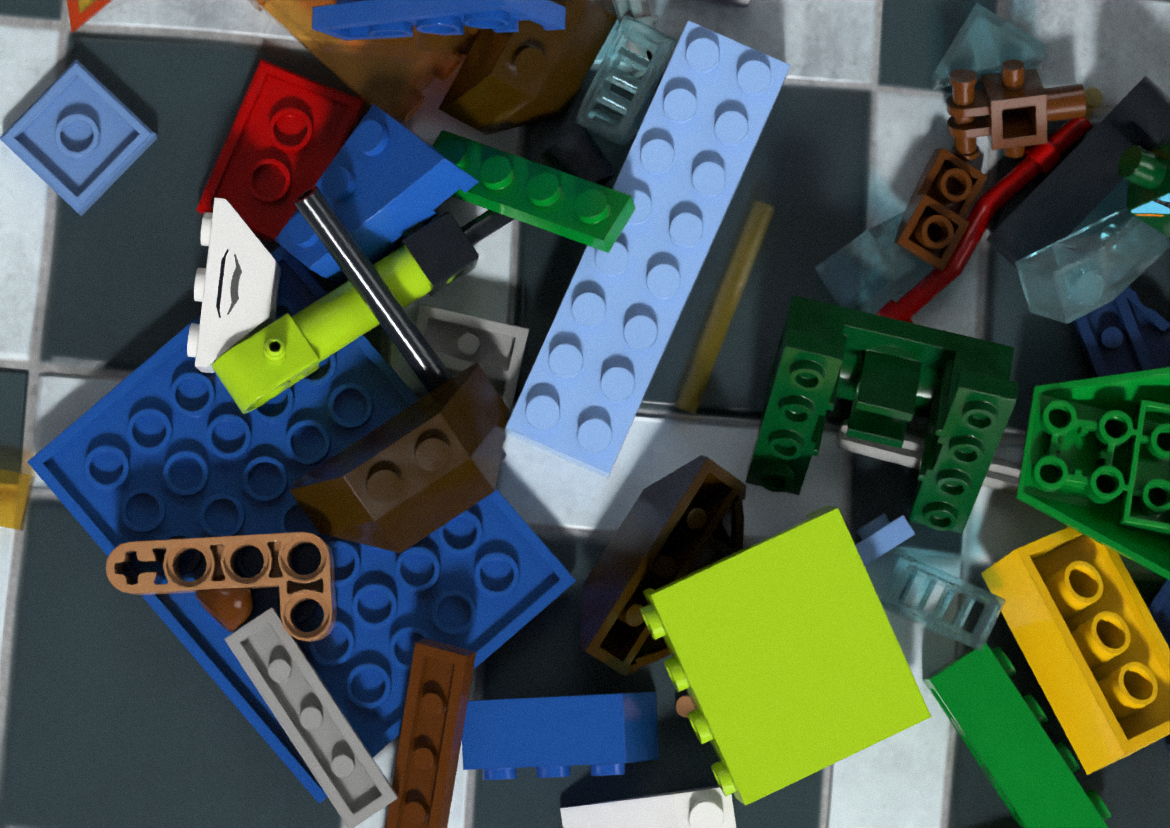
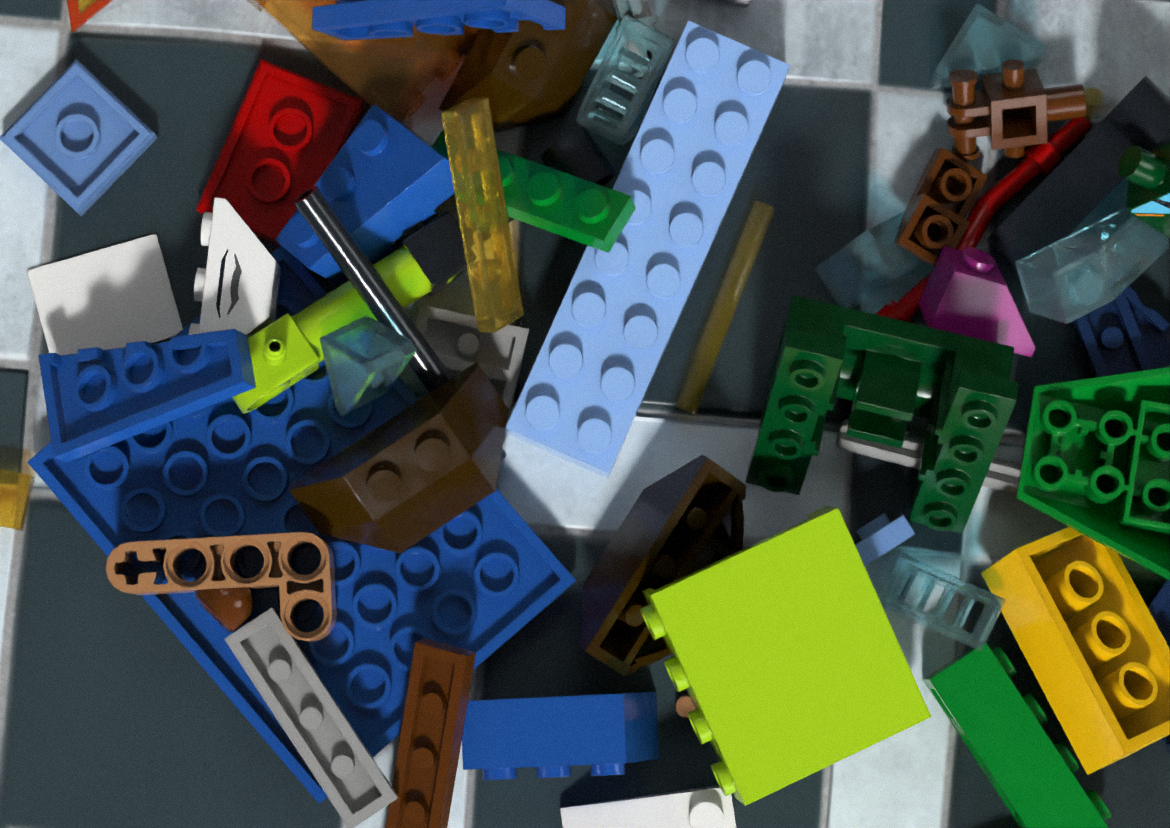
(106, 298): none -> white sticker
(128, 390): none -> blue wing
(364, 361): none -> clear light blue slope
(482, 214): none -> clear yellow tile
(973, 300): none -> magenta slope

